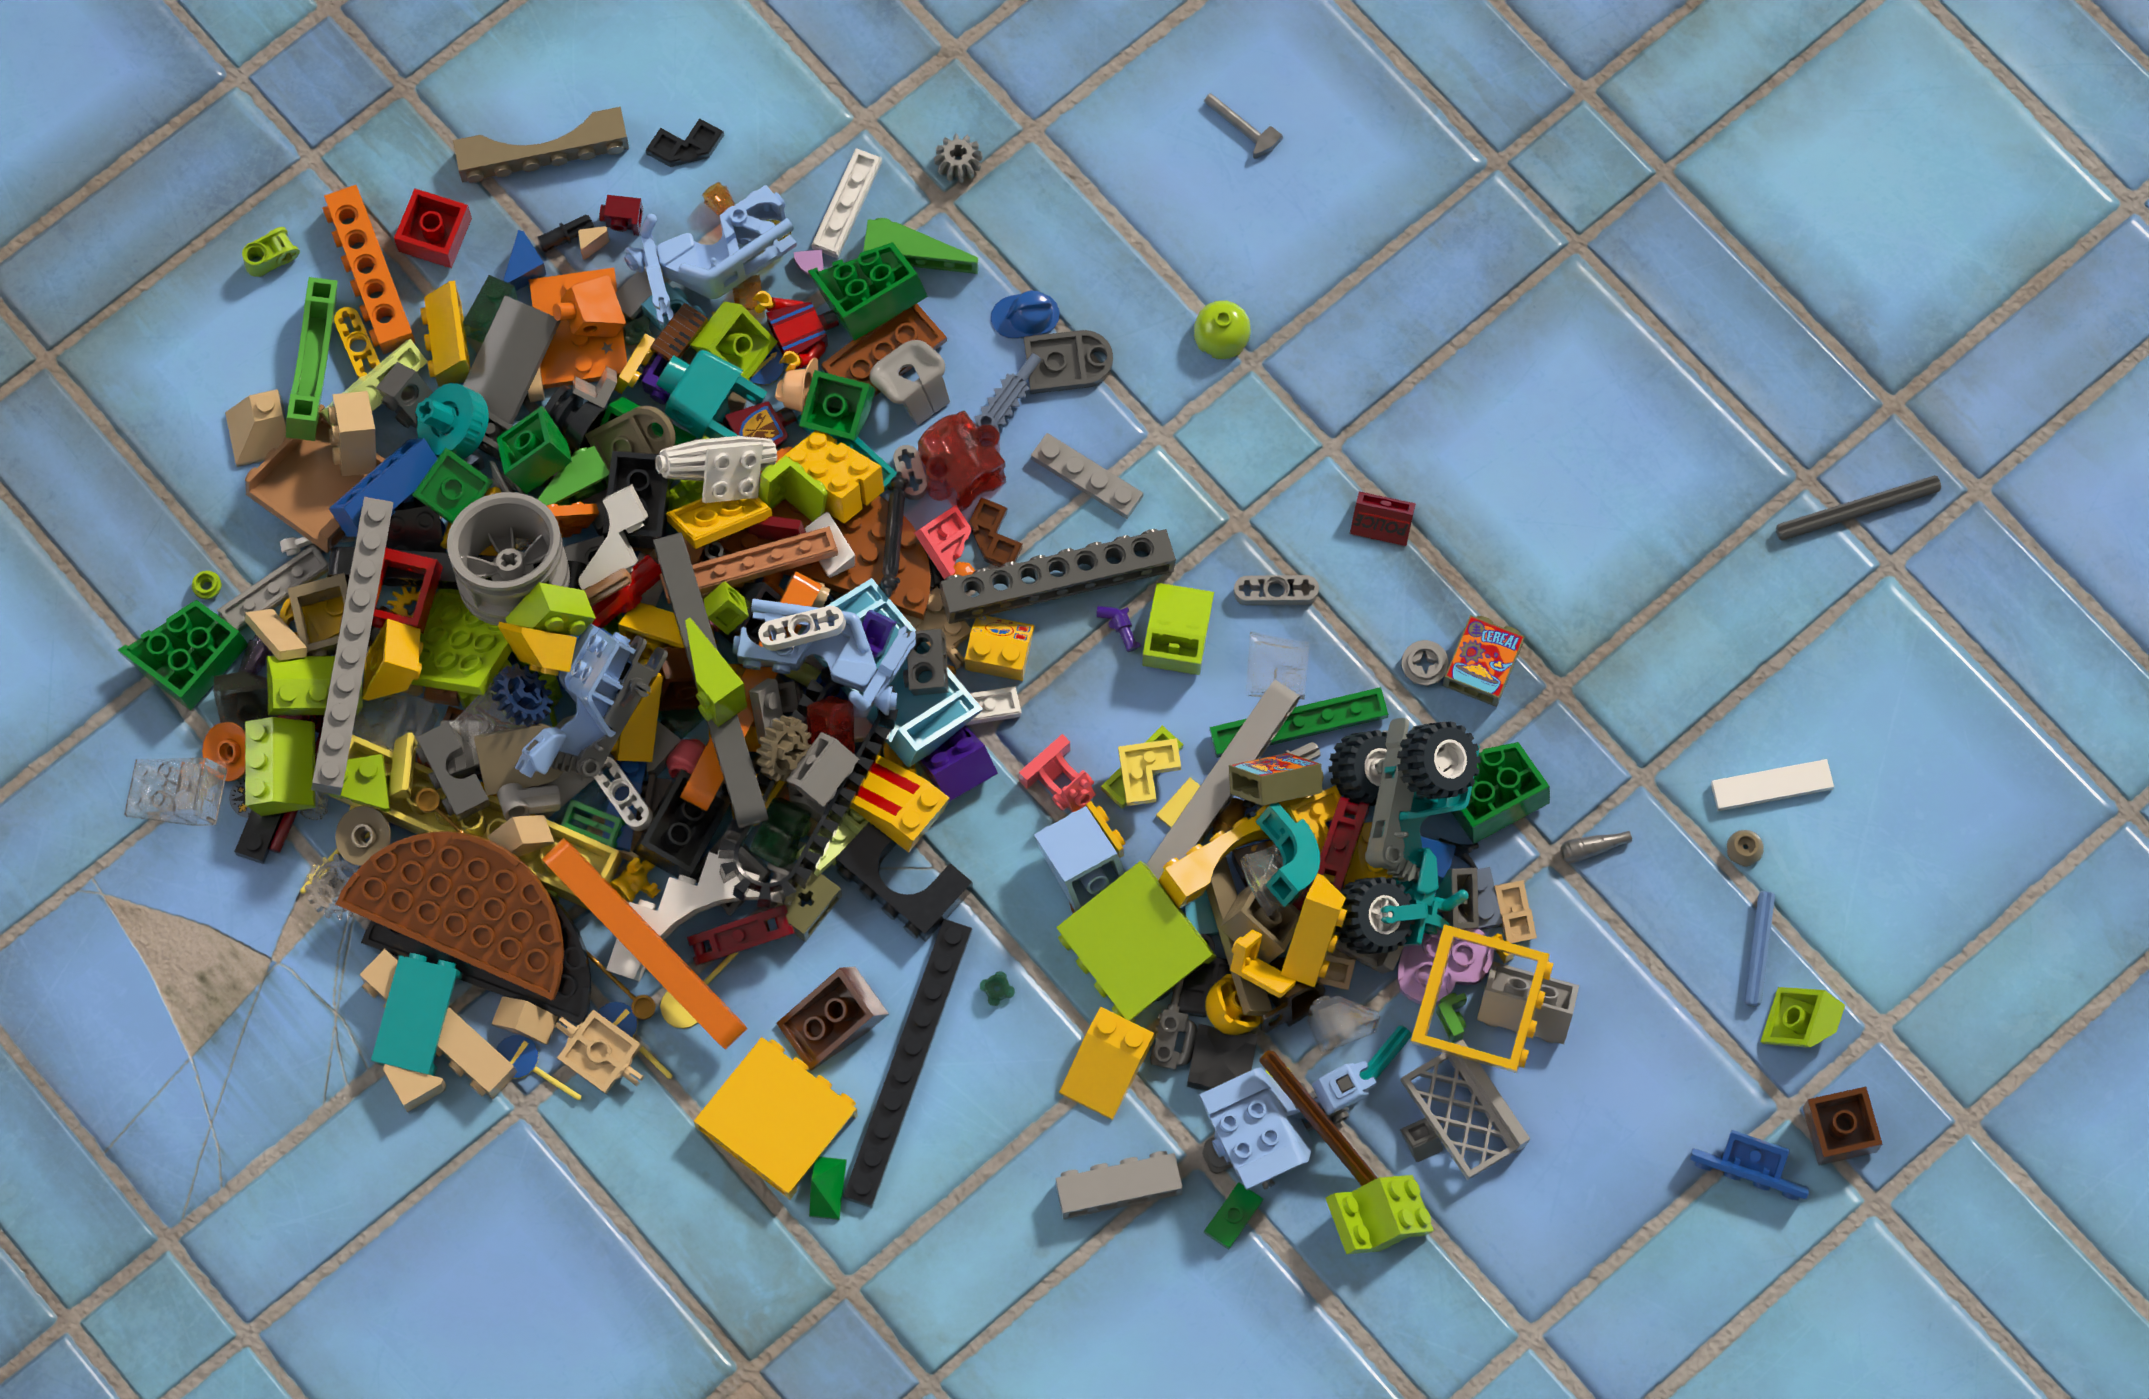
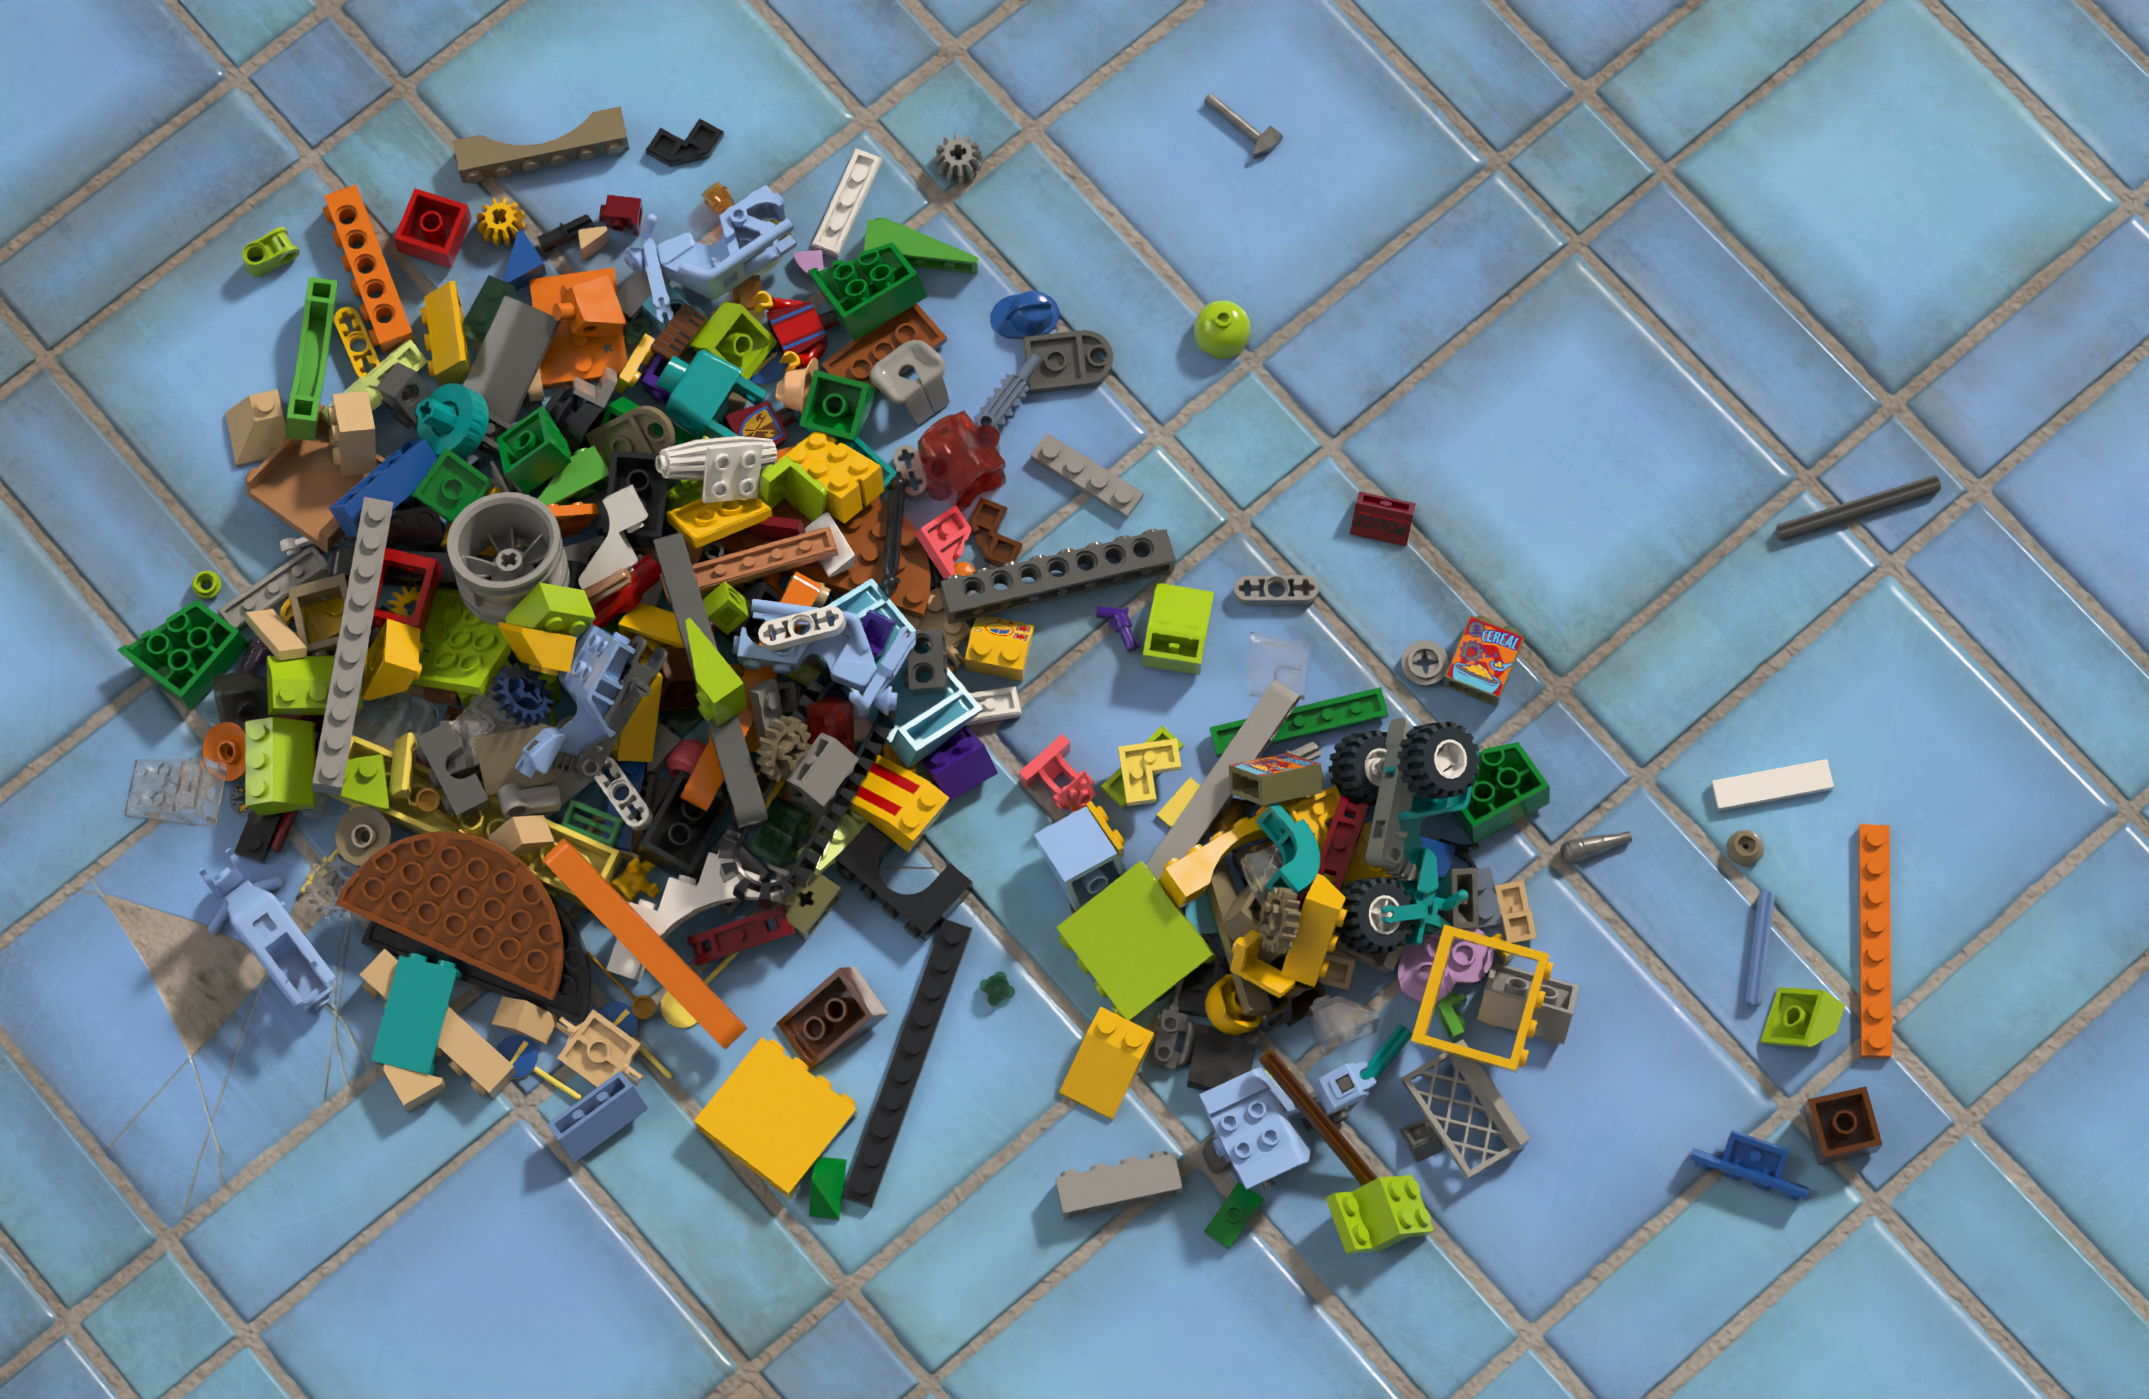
(270, 935): none -> light blue piece
(495, 213): none -> yellow gear
(597, 1116): none -> medium blue brick
(1279, 920): none -> dark tan gear
(1874, 941): none -> orange plate

